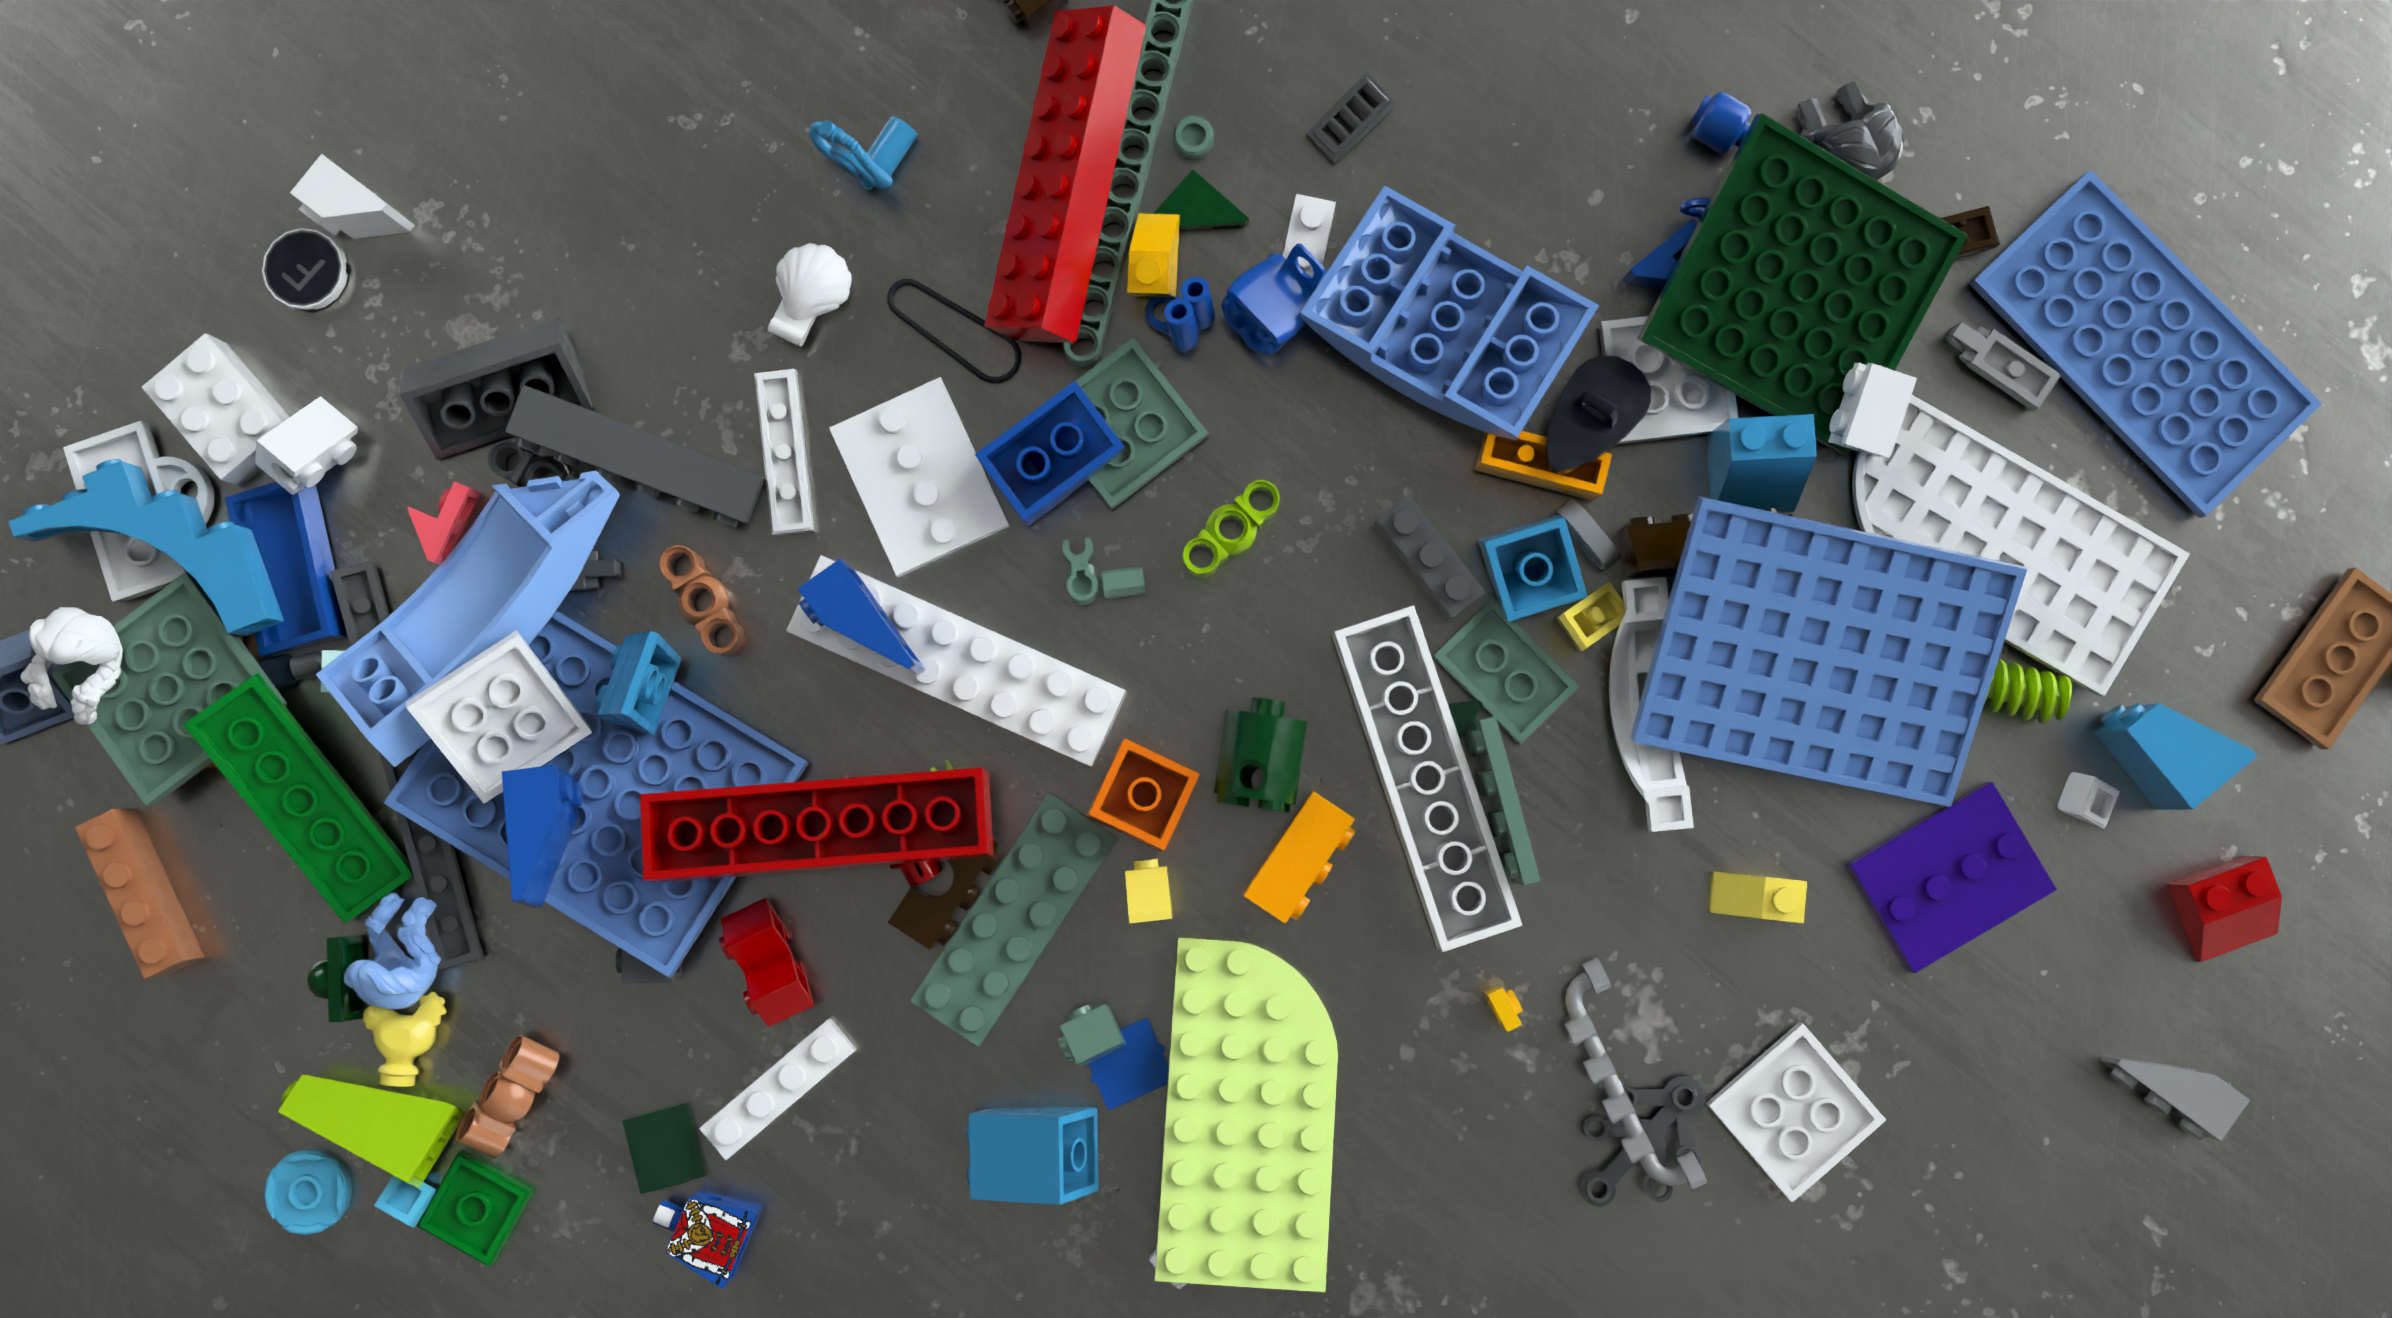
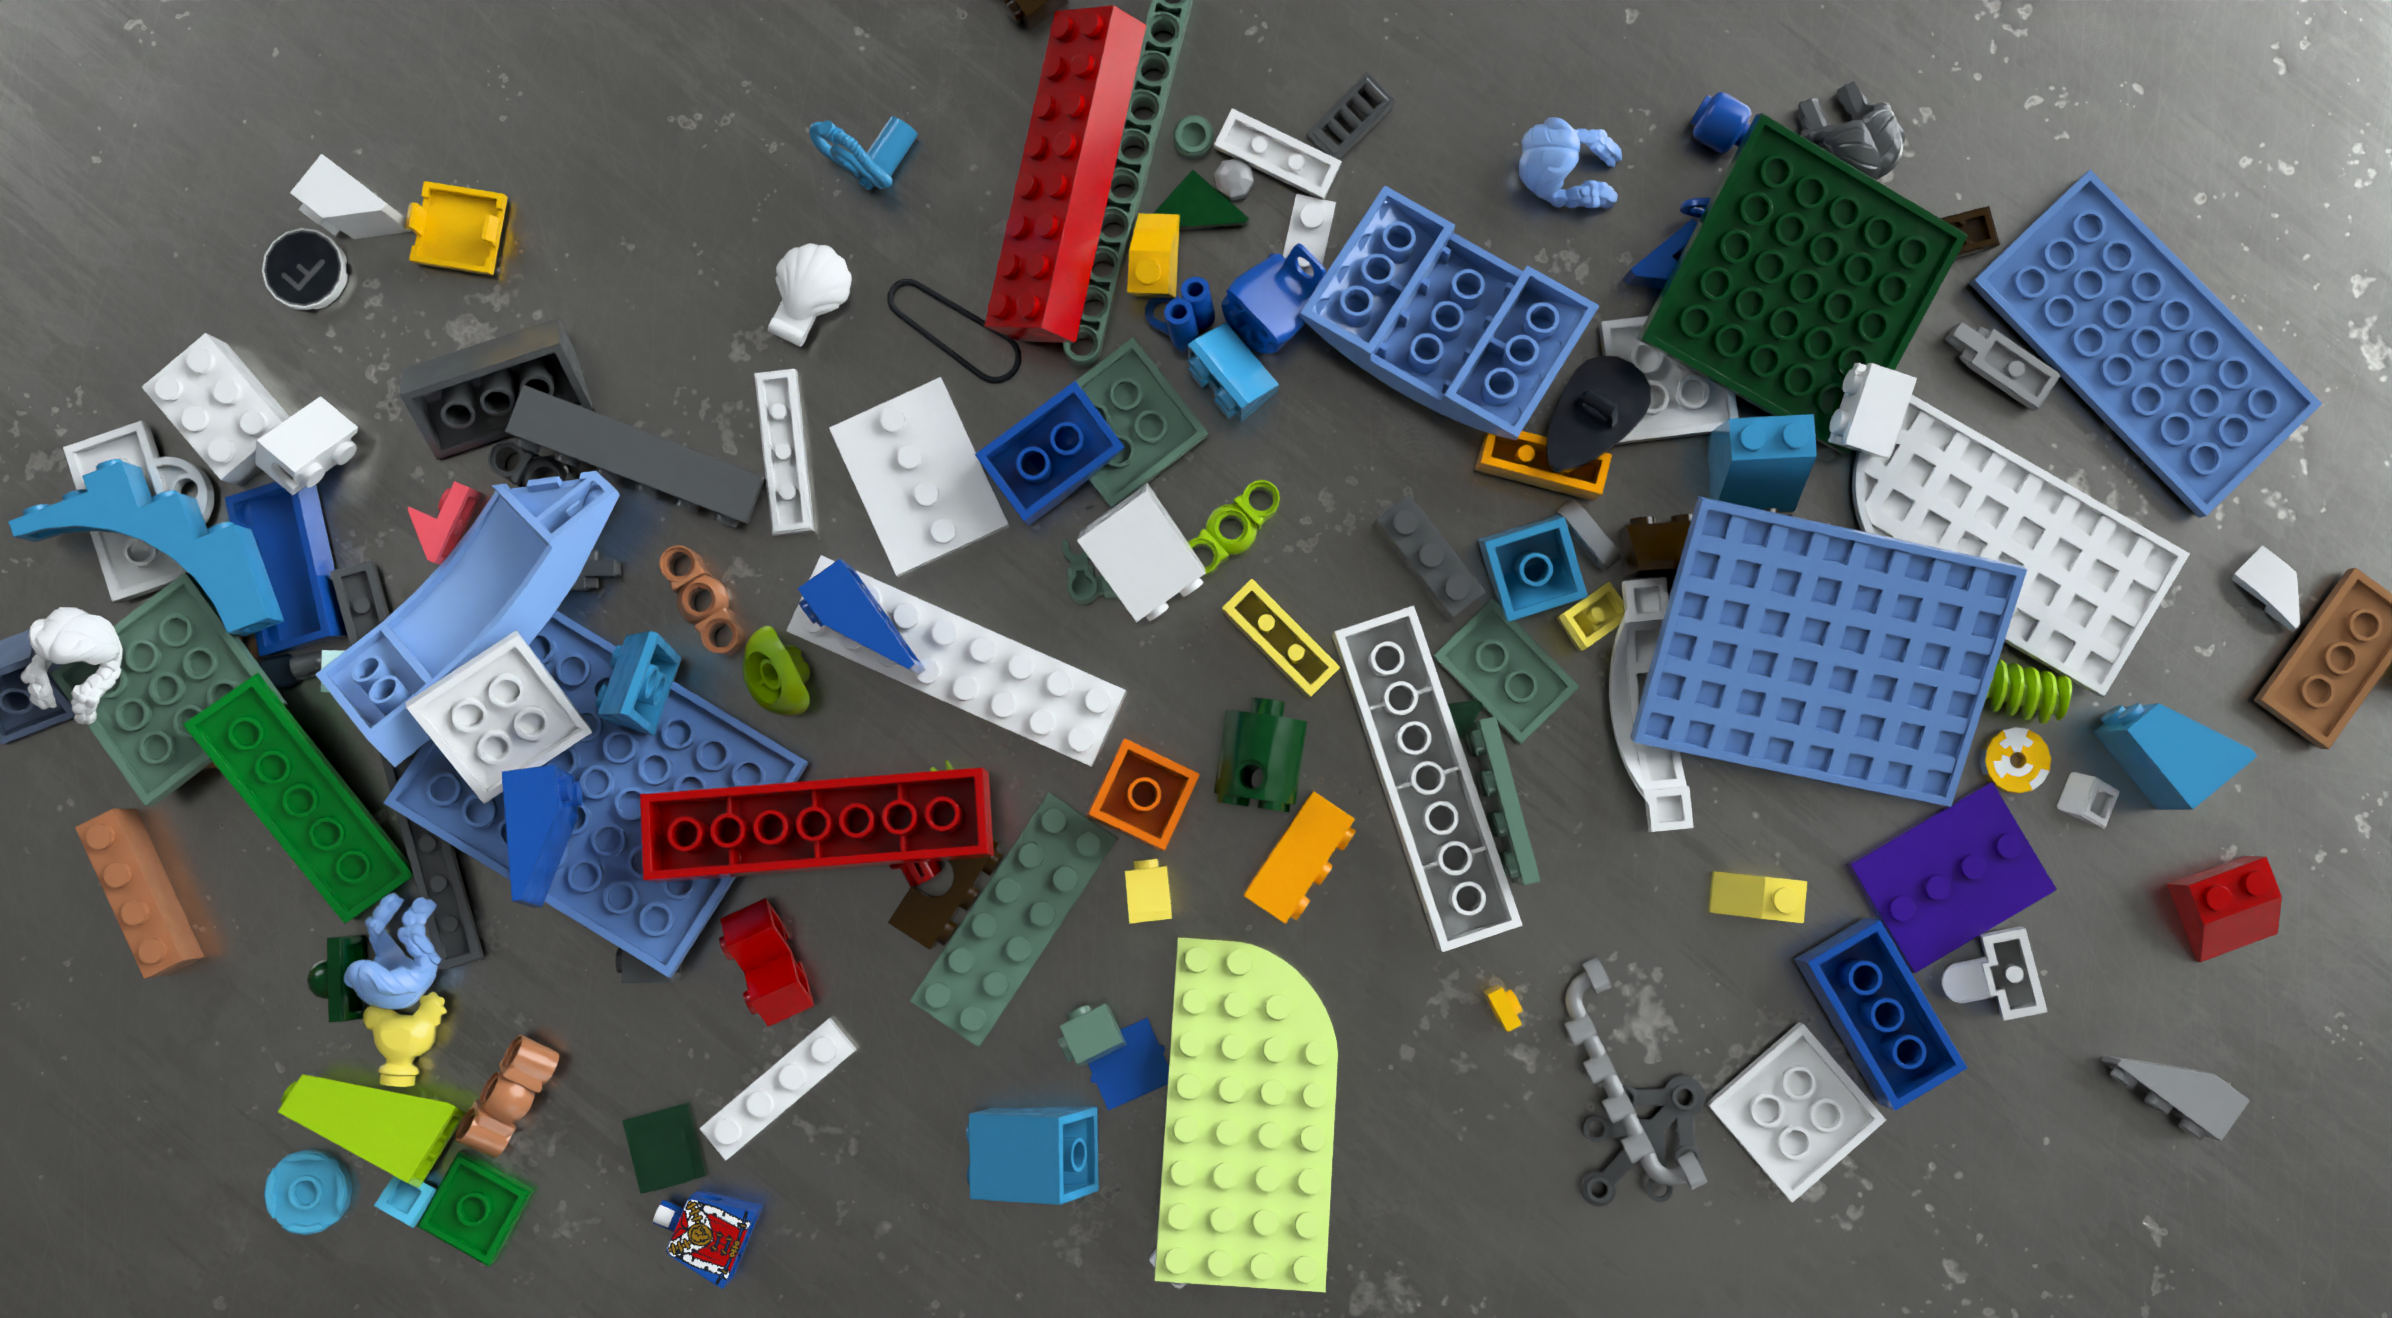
(457, 228): none -> yellow piece
(775, 673): none -> lime hat
(1142, 554): none -> white slope
(1231, 372): none -> dark azure slope
(1233, 179): none -> light grey tile
(1277, 154): none -> white plate
(1280, 638): none -> light yellow brick
(1552, 153): none -> light blue hair
(1880, 1013): none -> blue brick
(2003, 974): none -> white brick
(2033, 755): none -> yellow piece
(2273, 584): none -> white slope

